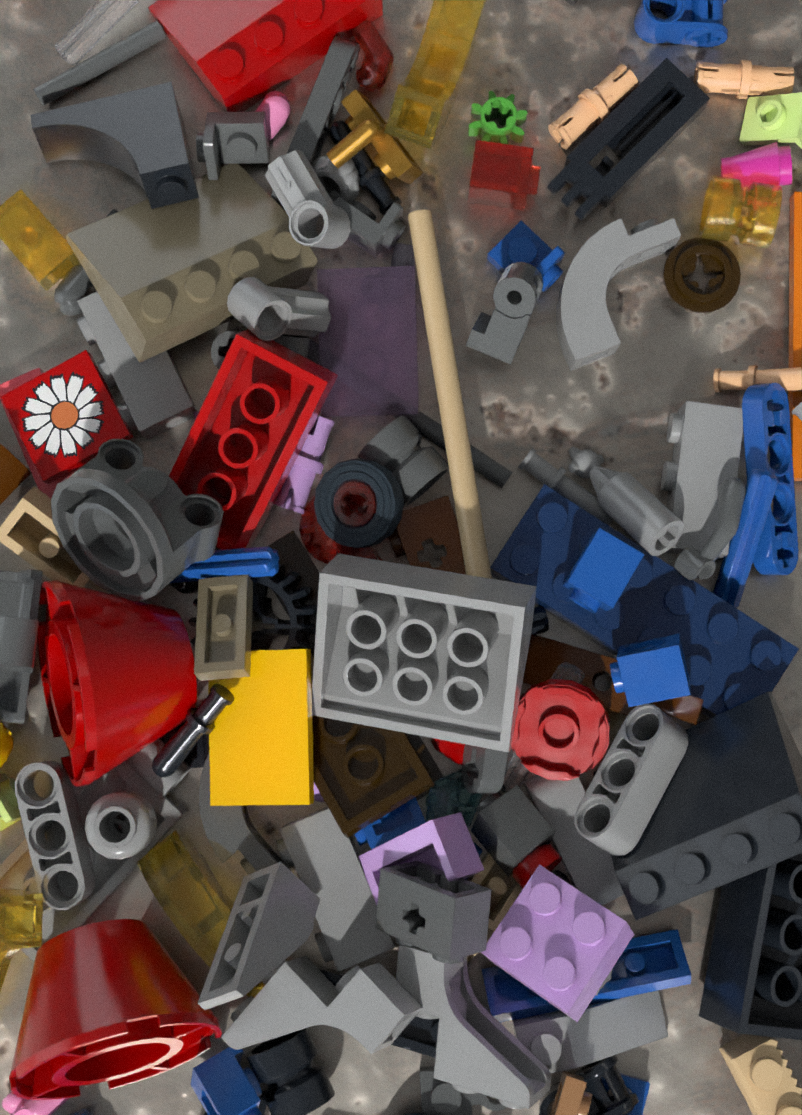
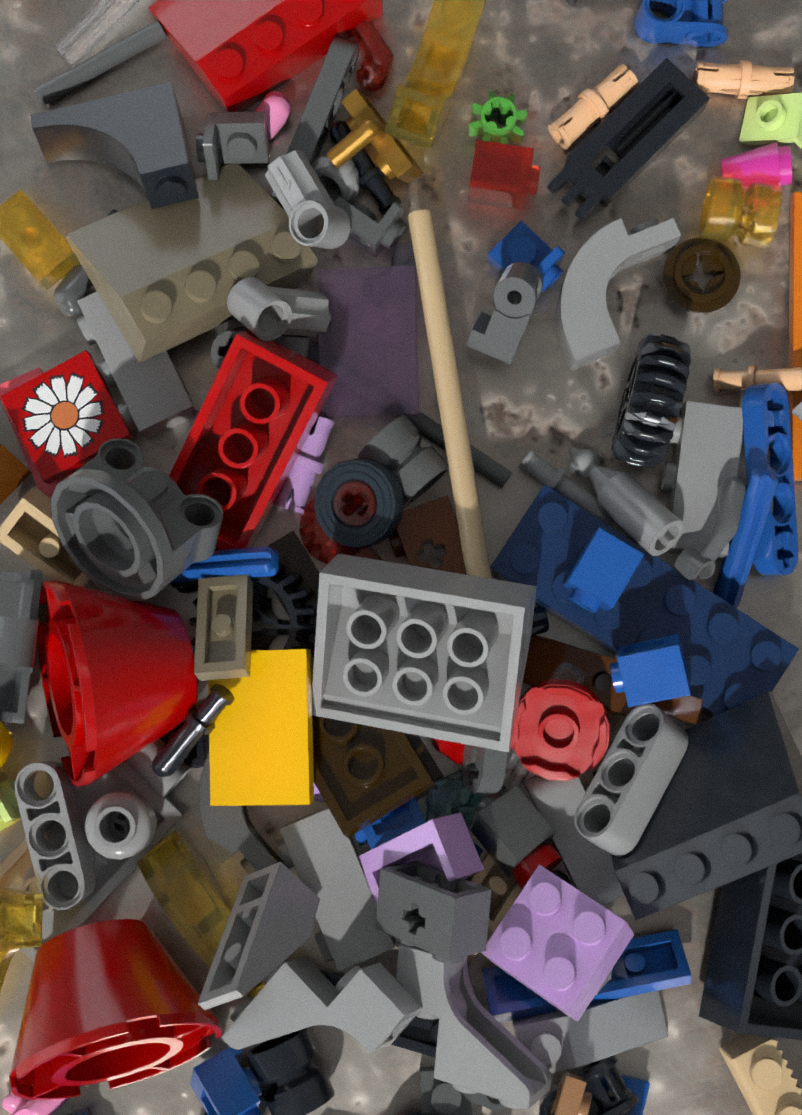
(651, 400): none -> black gear

